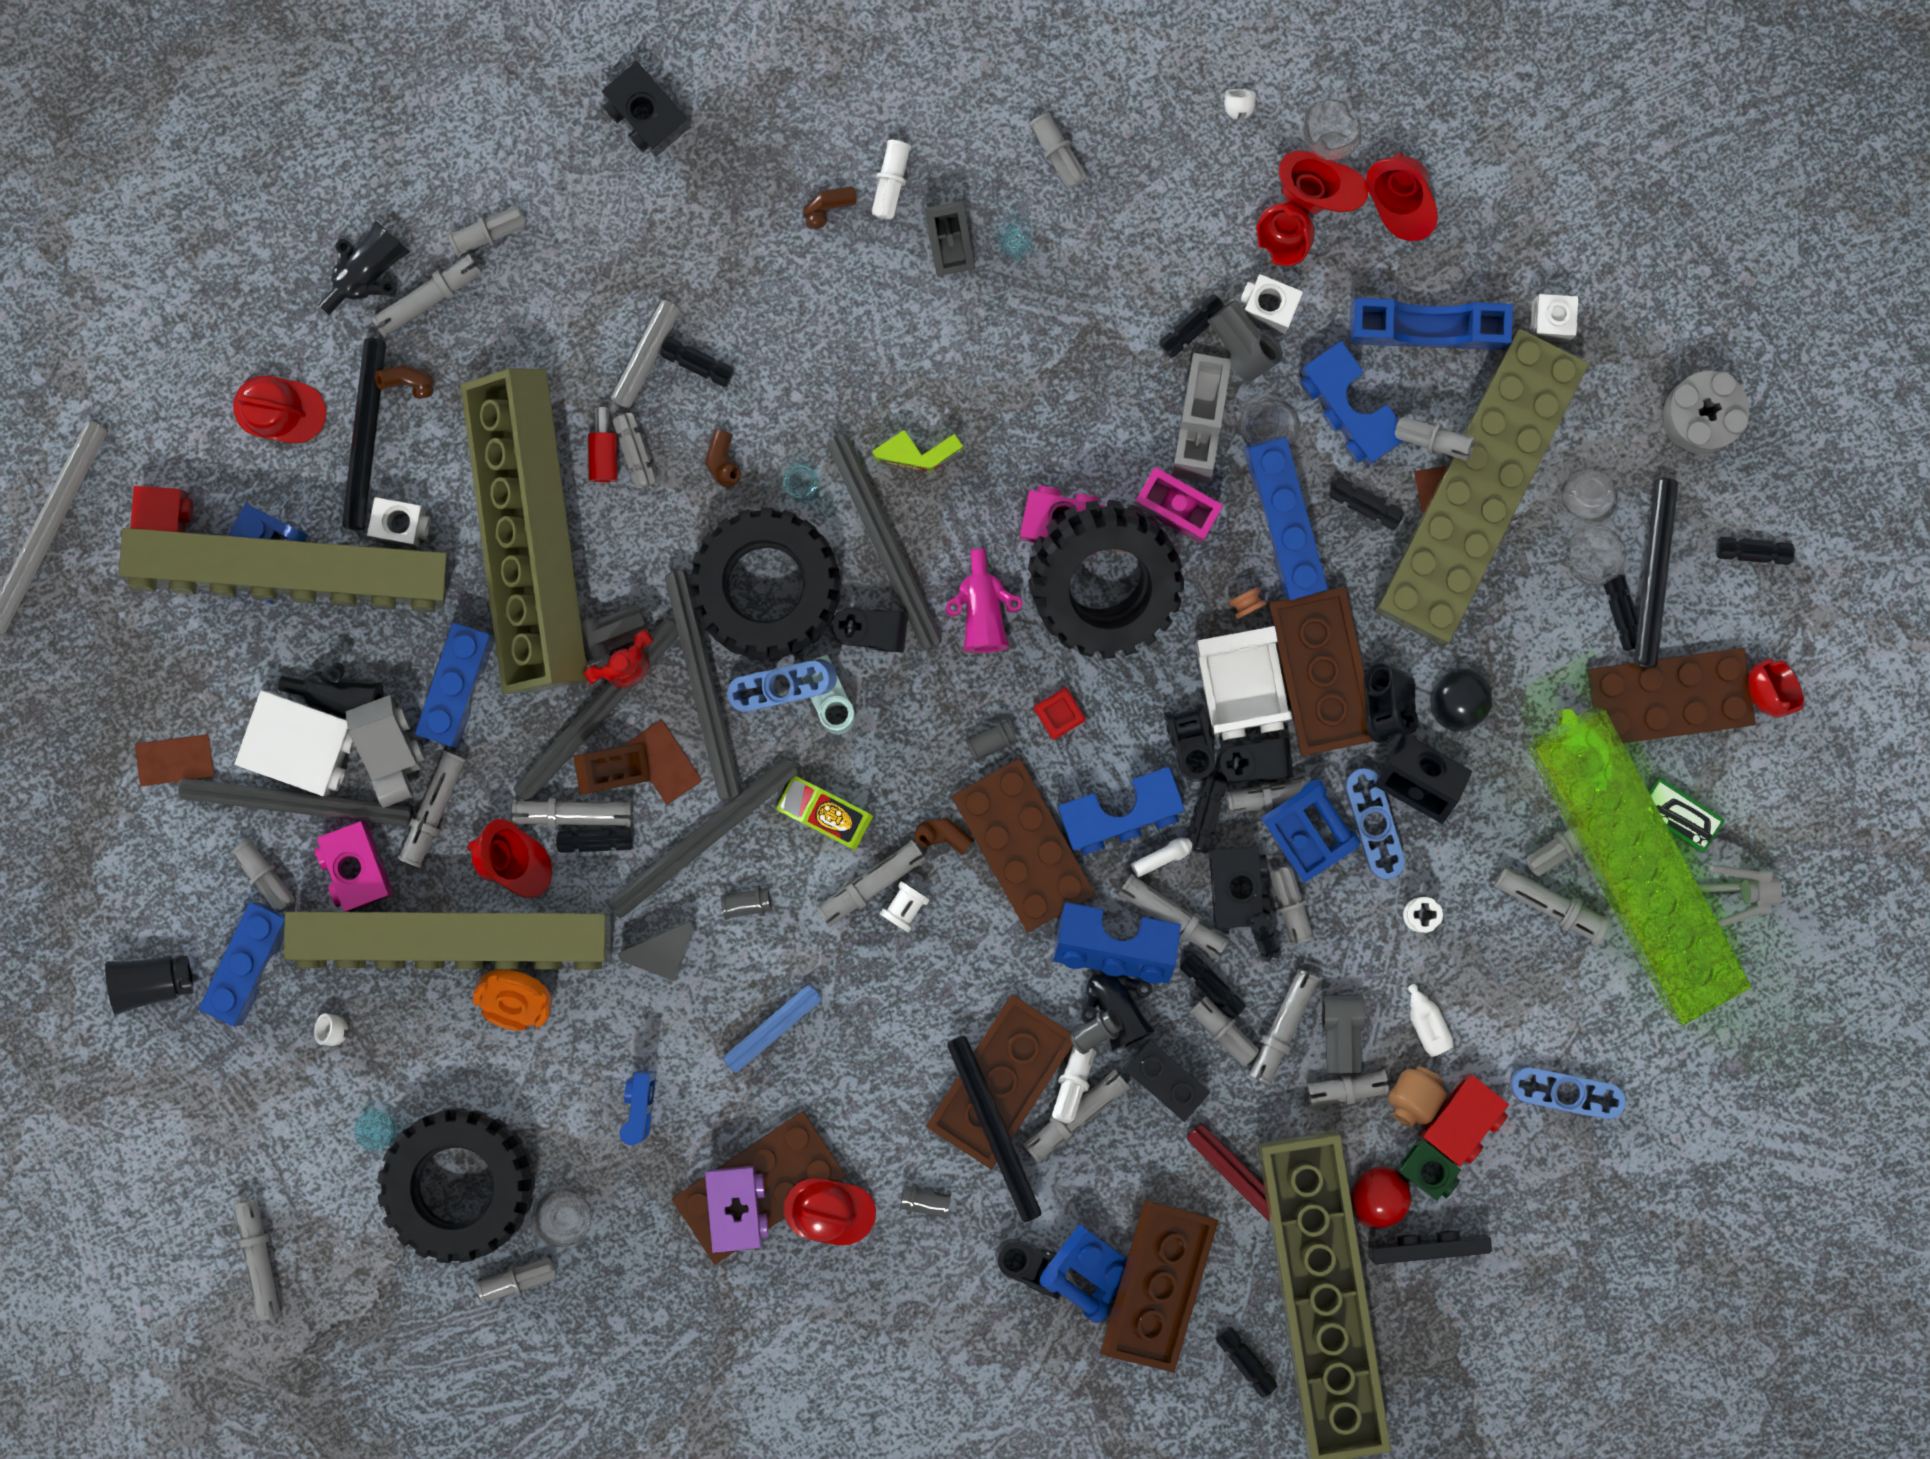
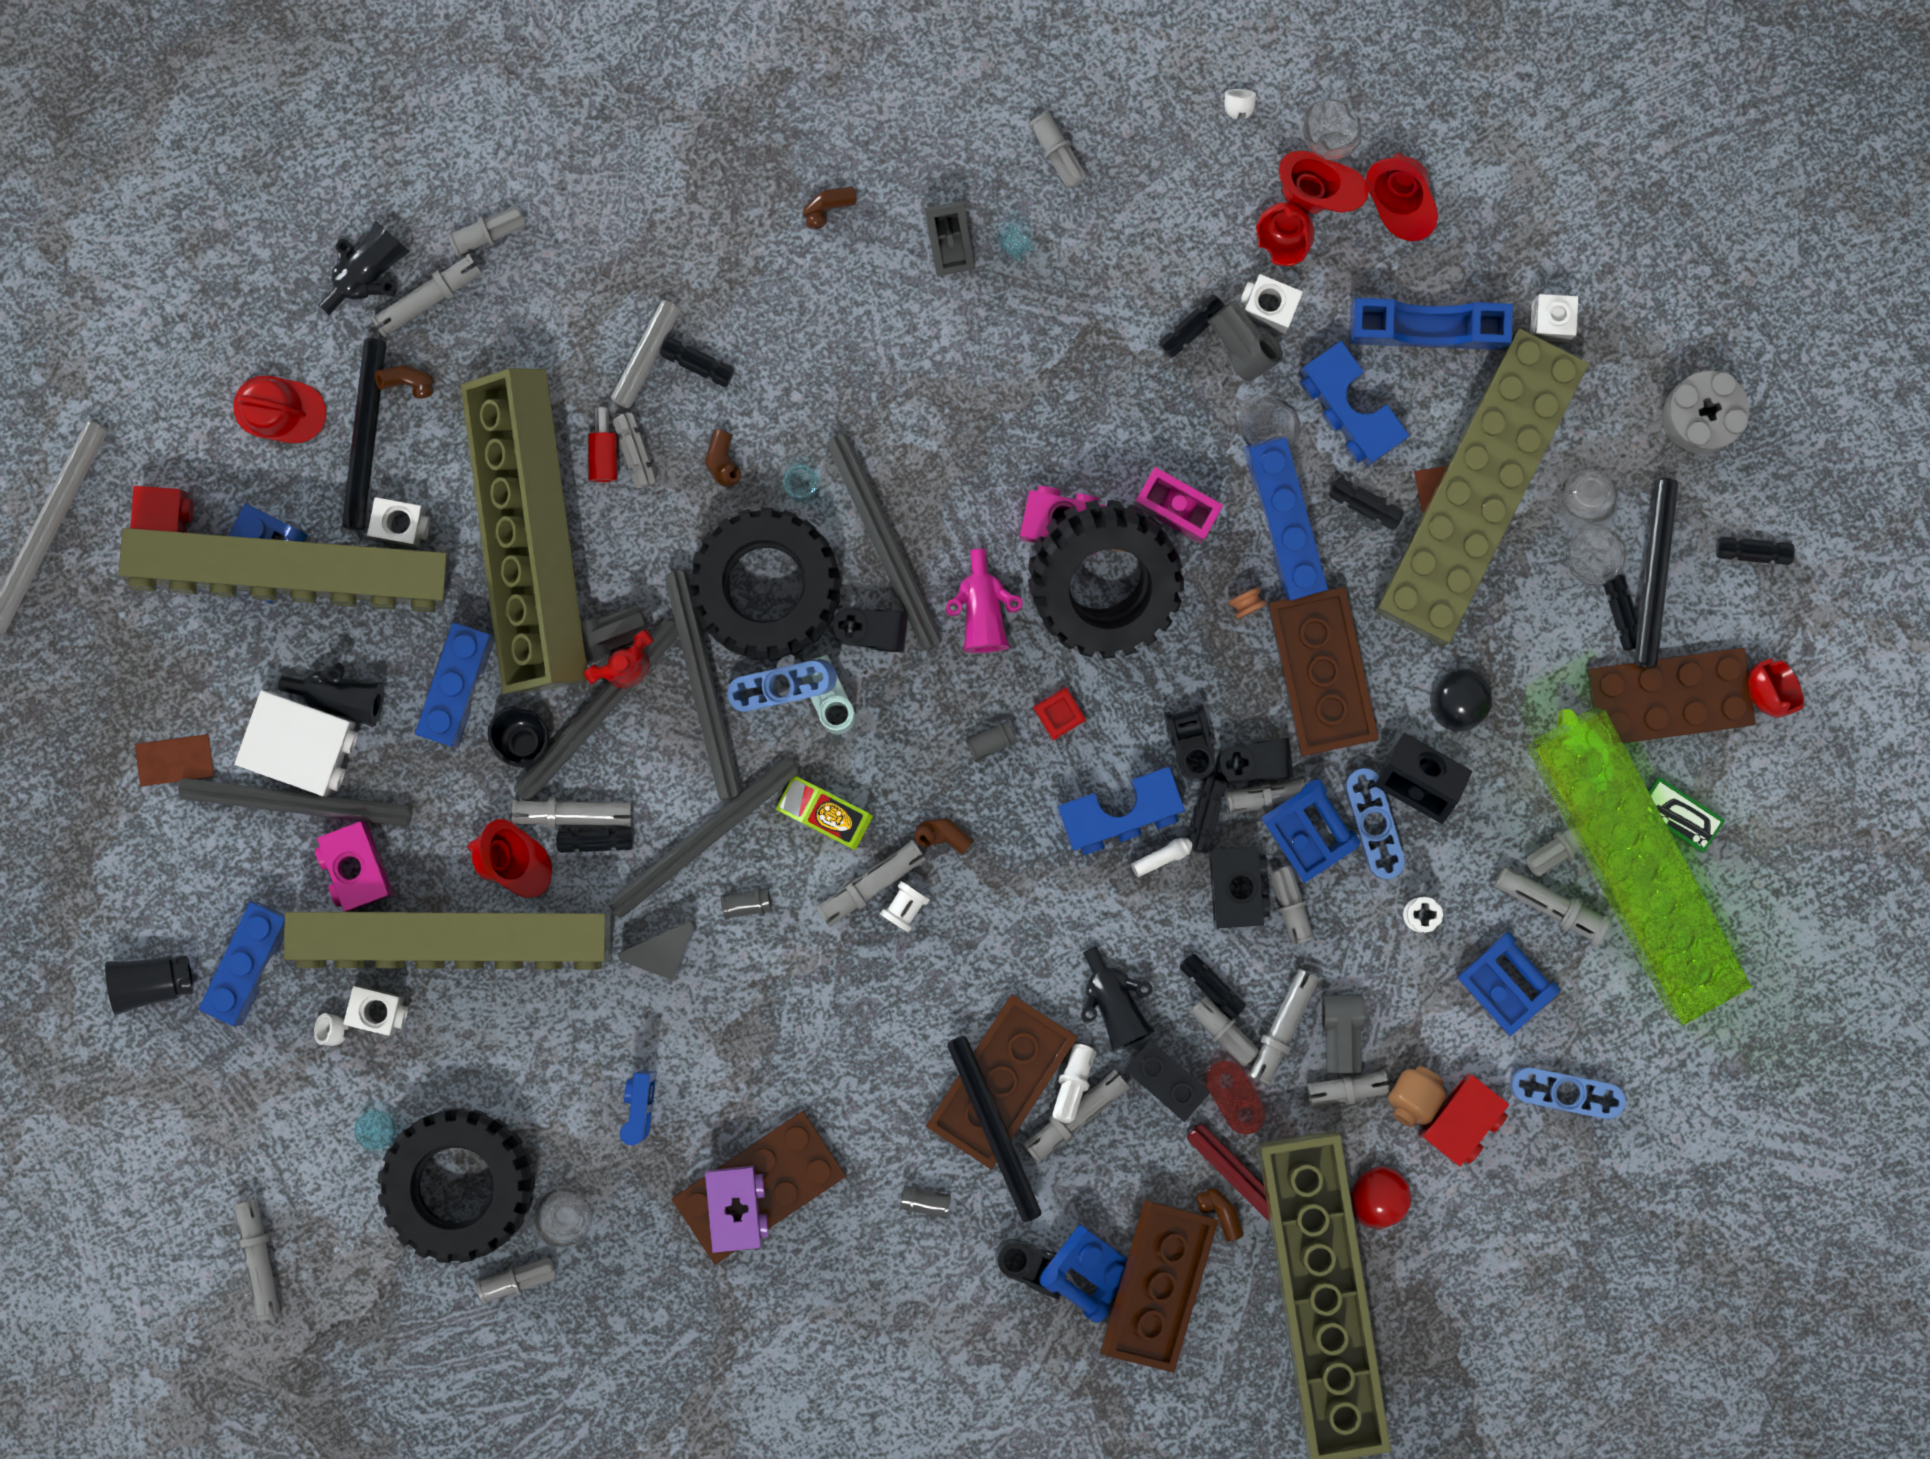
(263, 876): light grey axle -> none
(358, 1010): none -> white brick
(385, 748): light grey hinge -> none
(431, 809): light grey pin -> none
(512, 999): orange tile -> none
(518, 737): none -> black hair
(611, 768): reddish brown tile -> none
(638, 88): black brick -> none
(666, 762): copper sticker -> none
(772, 1028): medium blue axle -> none
(829, 1211): red piece -> none
(890, 179): white axle -> none
(903, 453): lime slope -> none
(1023, 845): reddish brown plate -> none
(1086, 944): blue arch -> none
(1104, 1026): dark grey pin -> none
(1166, 910): light grey pin -> none
(1201, 418): light grey slope -> none
(1225, 1210): none -> reddish brown arm
(1235, 1097): none -> clear red plate
(1243, 682): white panel -> none
(1246, 1362): black axle -> none
(1265, 937): black axle -> none
(1391, 701): black piece -> none
(1416, 1158): dark green brick -> none
(1429, 1023): white piece -> none
(1435, 438): light grey axle -> none
(1446, 1245): black plate -> none
(1499, 993): none -> blue plate
(1760, 890): light grey plant -> none

